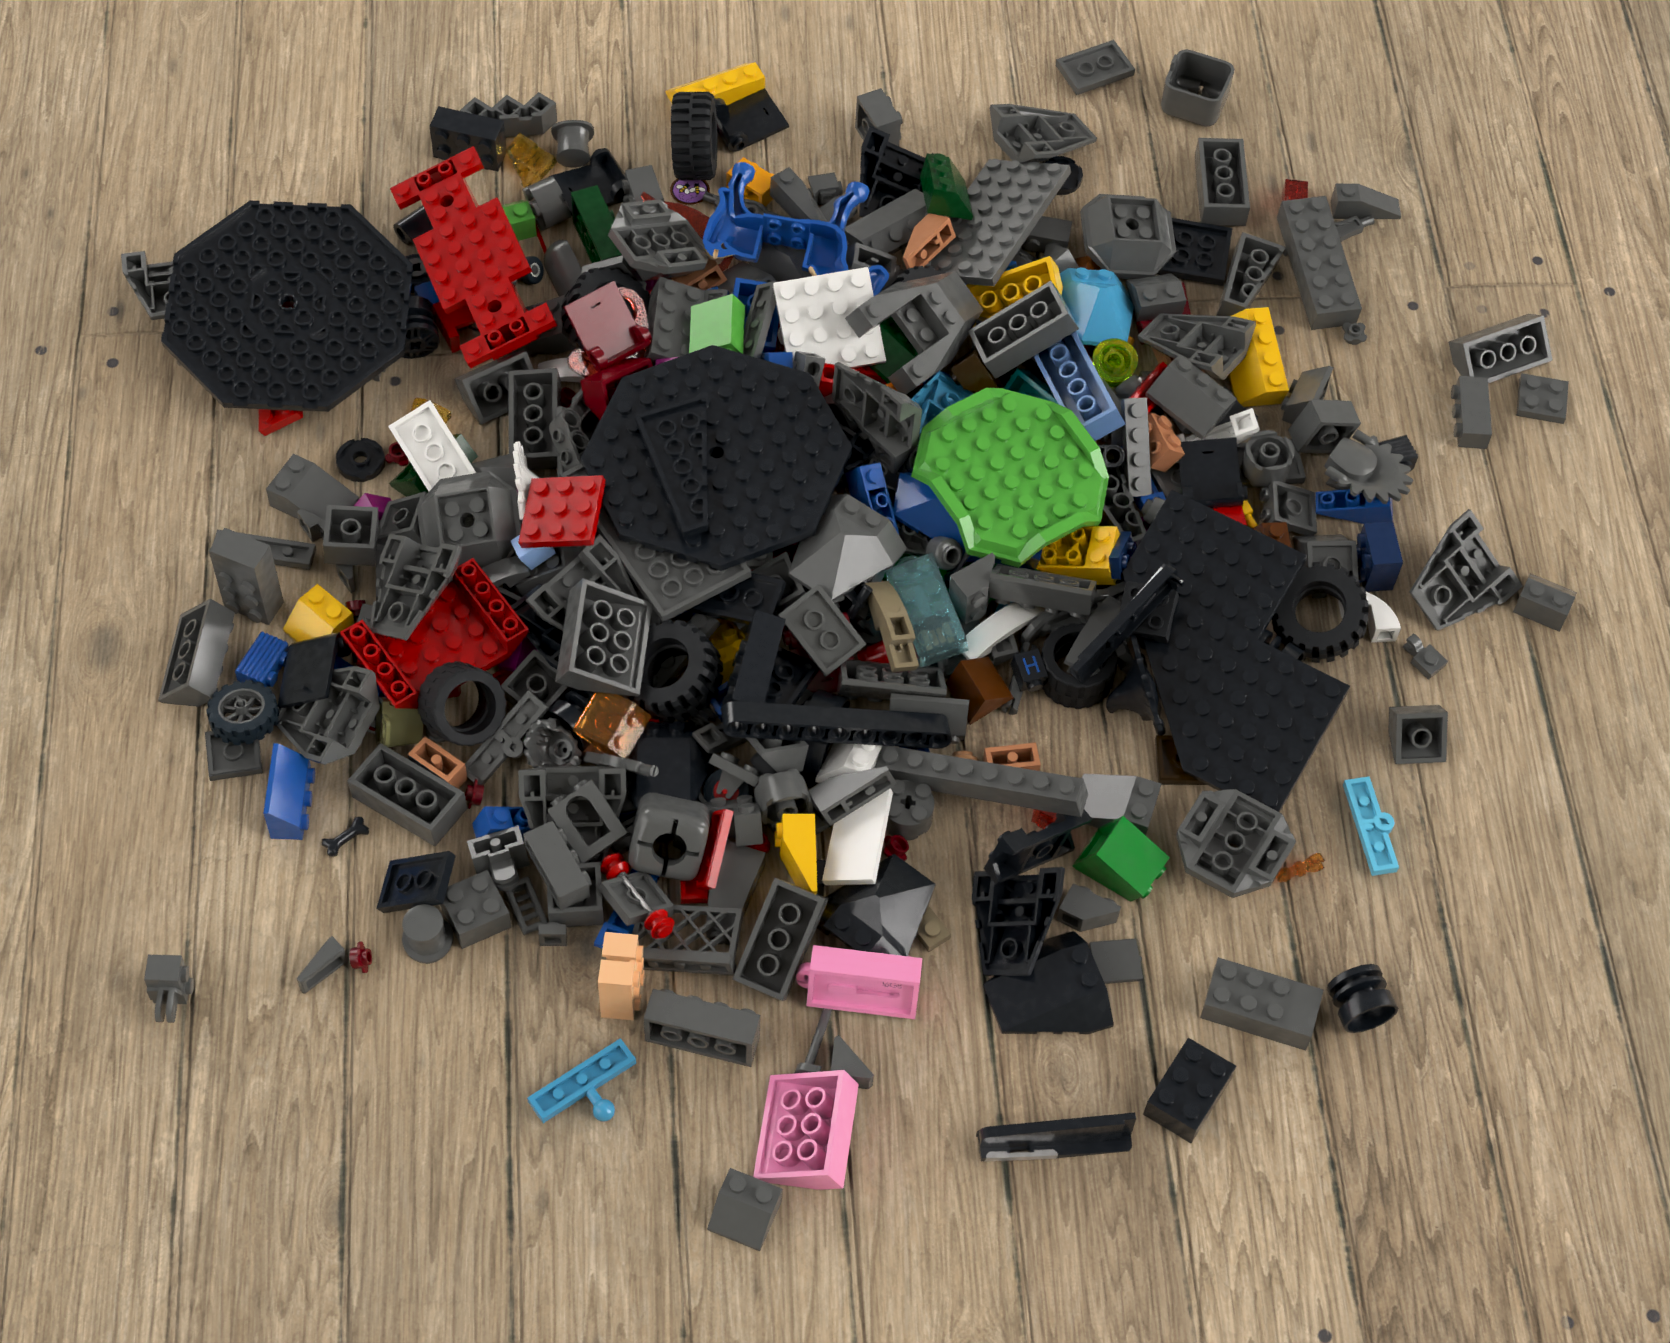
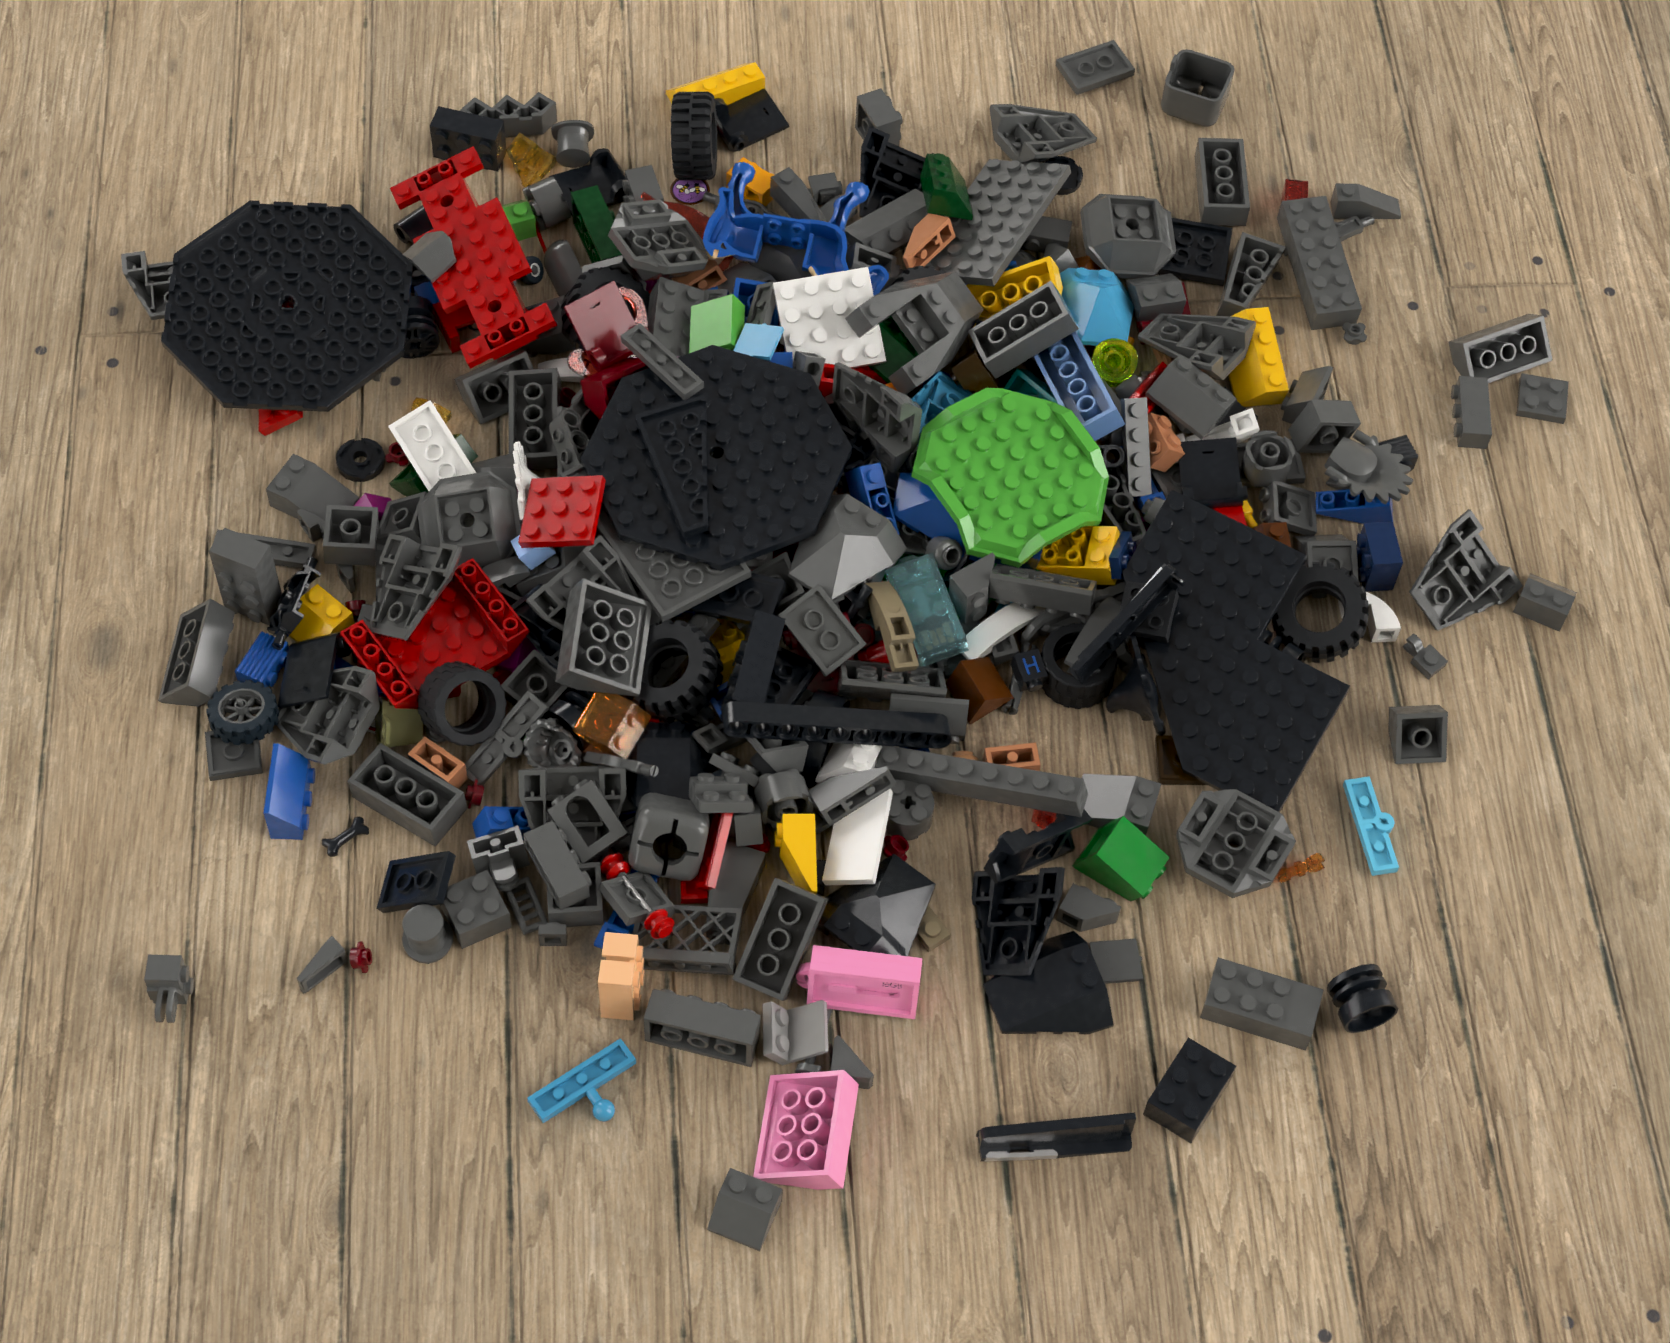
(287, 614): none -> black plate
(432, 254): none -> dark grey slope
(662, 361): none -> dark grey plate
(720, 793): none -> dark grey plate
(759, 340): none -> piece
(794, 1032): none -> light grey bracket
(866, 633): none -> dark red plate

